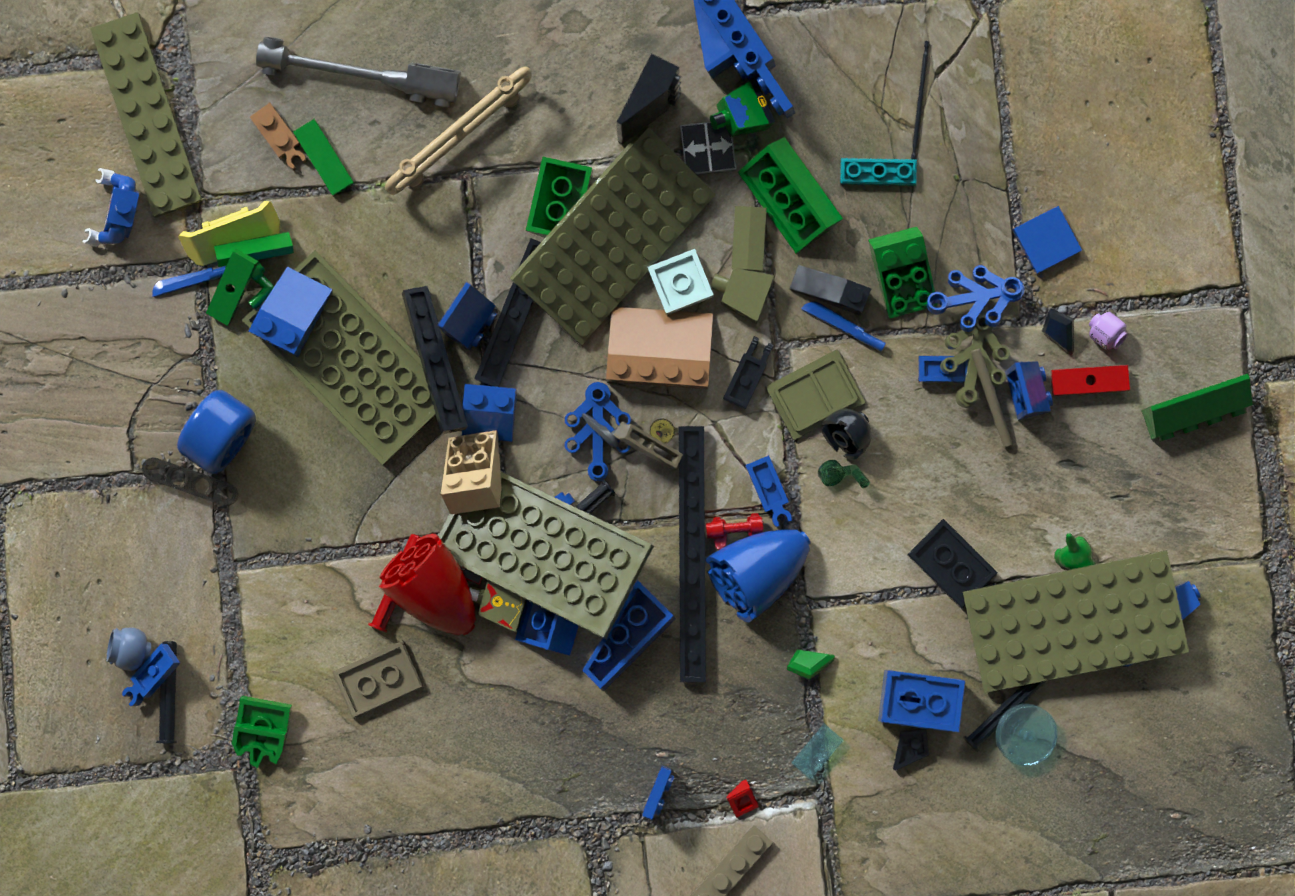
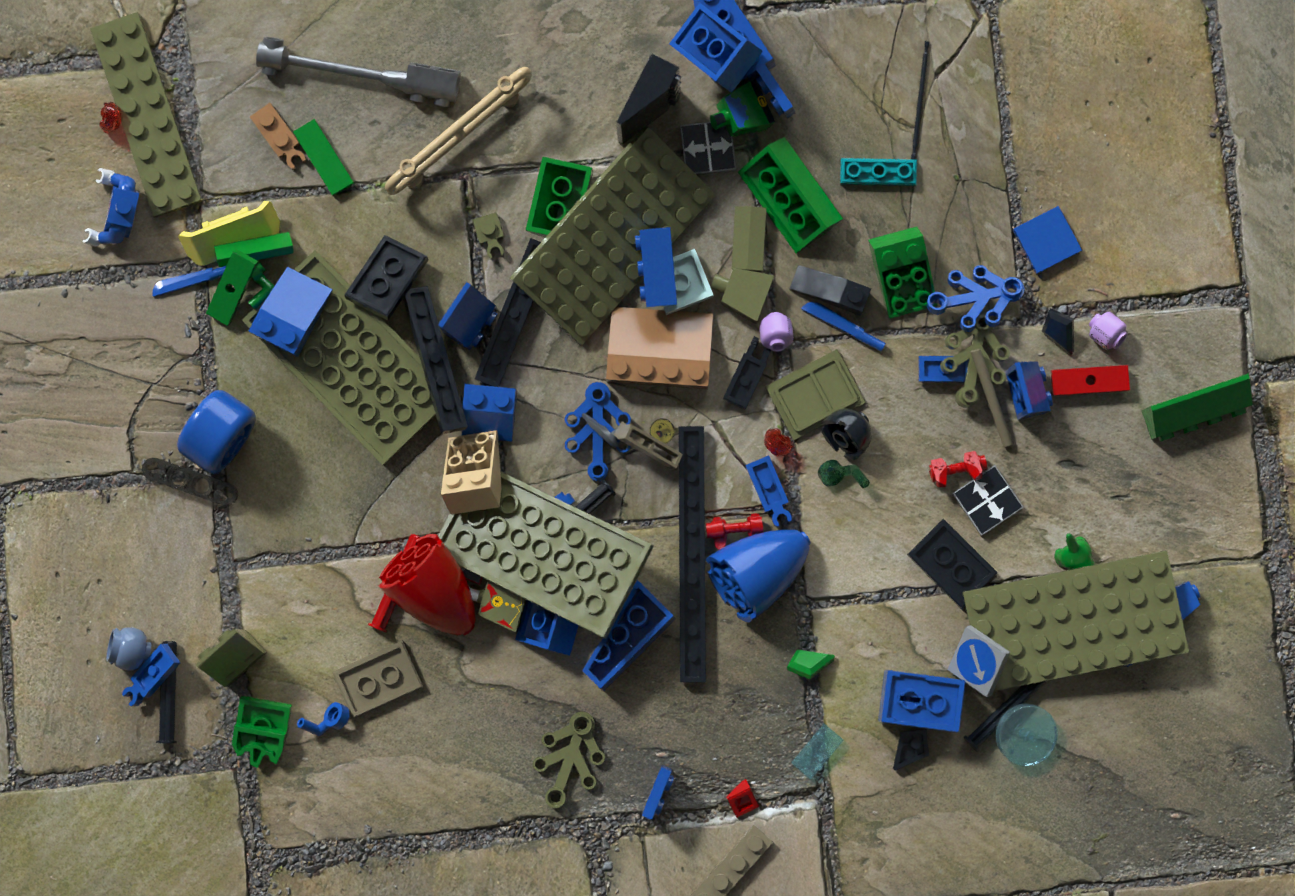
(111, 117): none -> clear red plate
(230, 657): none -> olive slope
(335, 717): none -> blue plate
(386, 277): none -> black tile
(489, 231): none -> olive plate
(570, 754): none -> olive plant
(656, 267): none -> blue brick
(715, 47): none -> blue slope
(776, 331): none -> lavender head
(777, 443): none -> clear red plate
(972, 464): none -> red piece
(978, 661): none -> tile
(987, 500): none -> black tile

